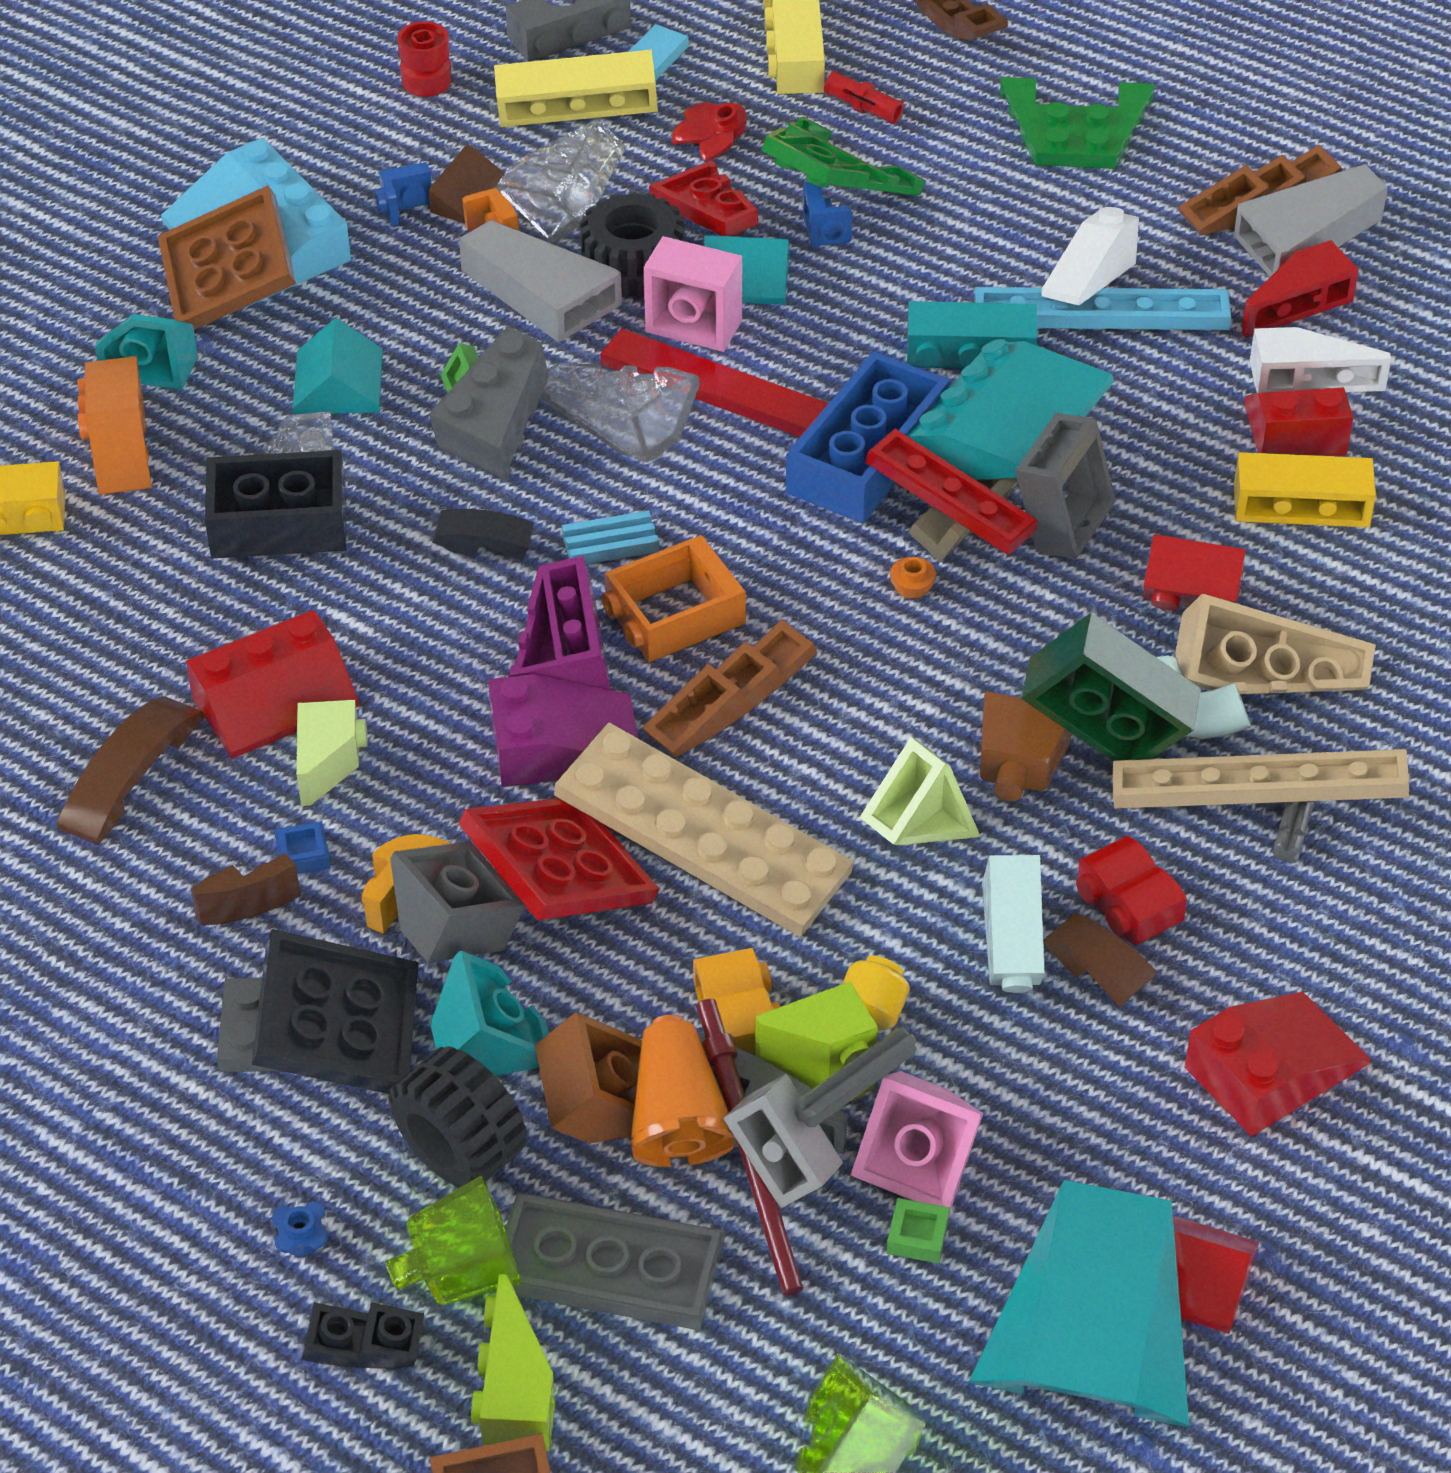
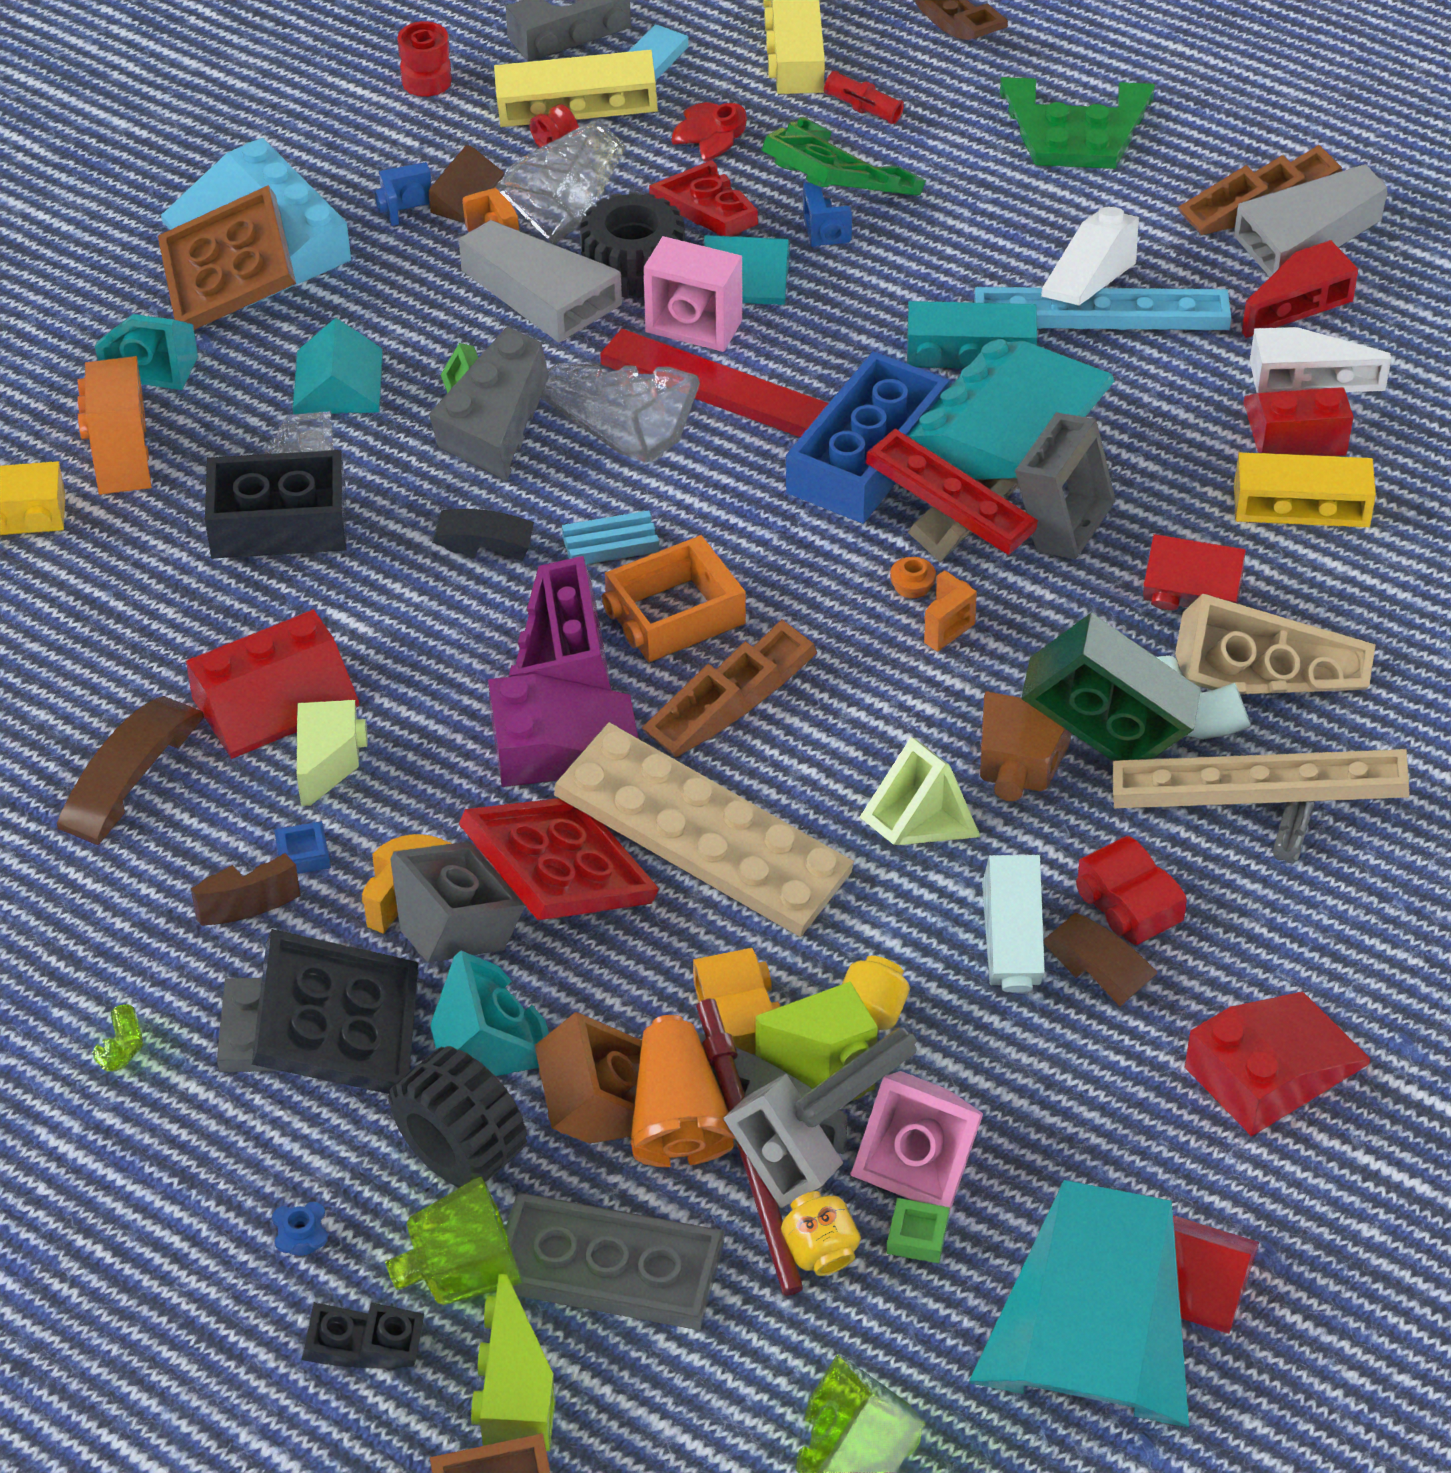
(125, 1044): none -> clear neon green arm
(553, 125): none -> red wheel
(820, 1233): none -> yellow head
(951, 611): none -> orange bracket

